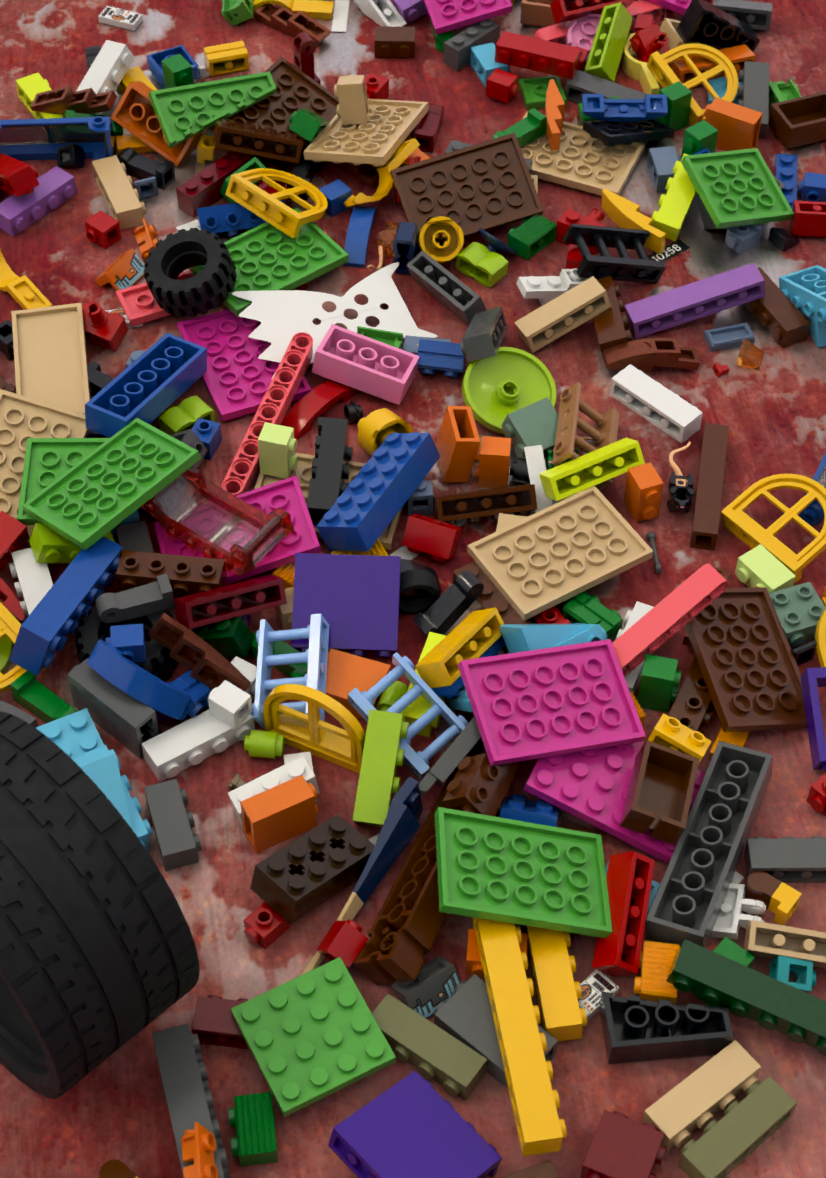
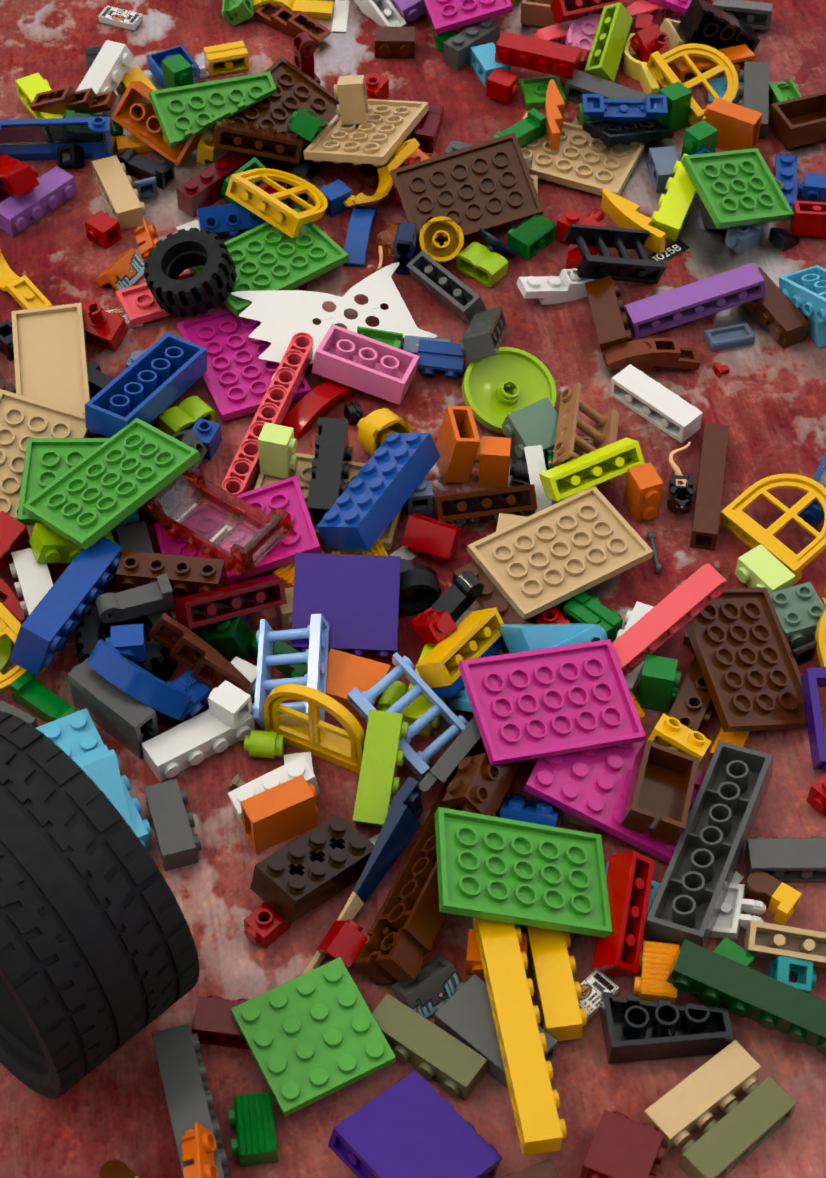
(433, 626): none -> red brick
(563, 314): tan brick -> none
(749, 355): clear orange slope -> none

